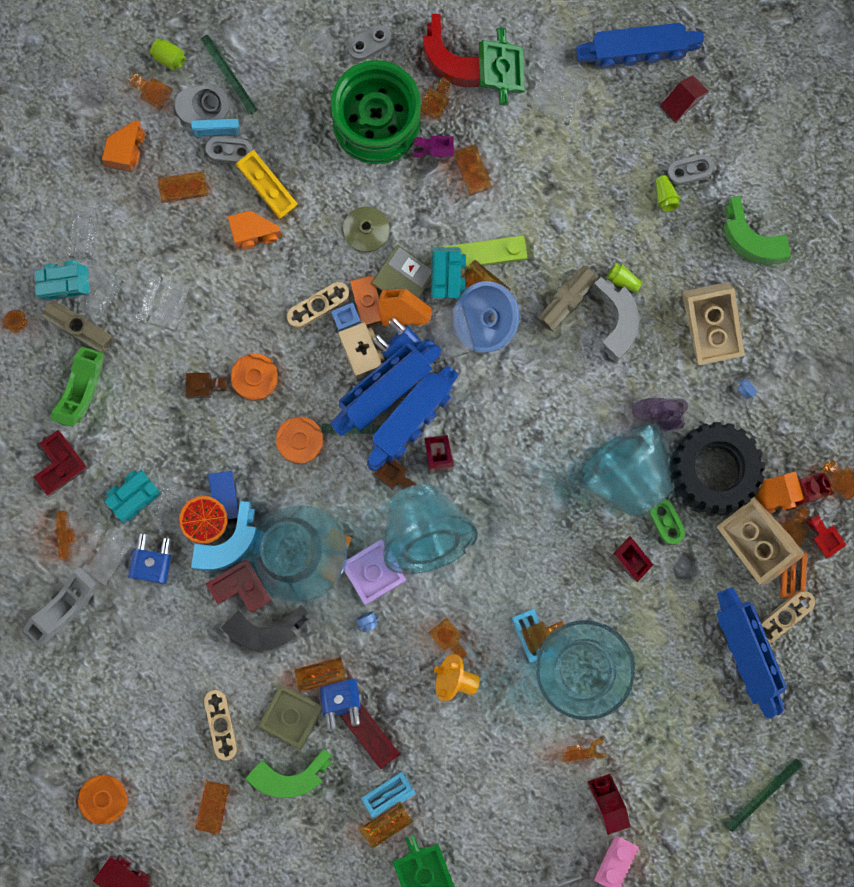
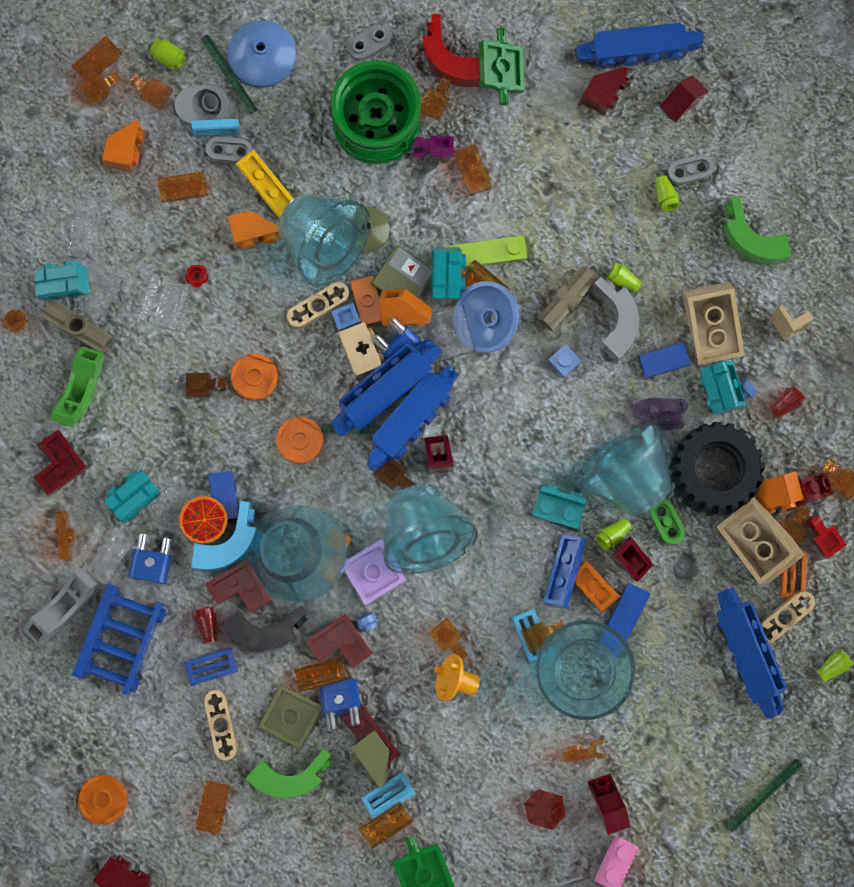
(94, 643): none -> blue fence
(96, 88): none -> clear orange plate
(97, 59): none -> clear orange plate
(192, 271): none -> red plate
(206, 623): none -> clear red cone
(231, 660): none -> blue tile
(266, 66): none -> medium blue dish
(323, 235): none -> clear light blue cone
(340, 635): none -> dark red plate
(374, 756): none -> olive slope
(545, 809): none -> clear red panel
(559, 507): none -> teal bracket
(564, 361): none -> medium blue plate
(564, 571): none -> blue tile
(595, 587): none -> orange plate
(603, 90): none -> dark red slope
(612, 535): none -> lime cone
(628, 610): none -> blue tile
(664, 360): none -> blue tile
(722, 388): none -> teal brick
(786, 326): none -> tan panel
(787, 402): none -> clear red cone
(835, 665): none -> lime cone

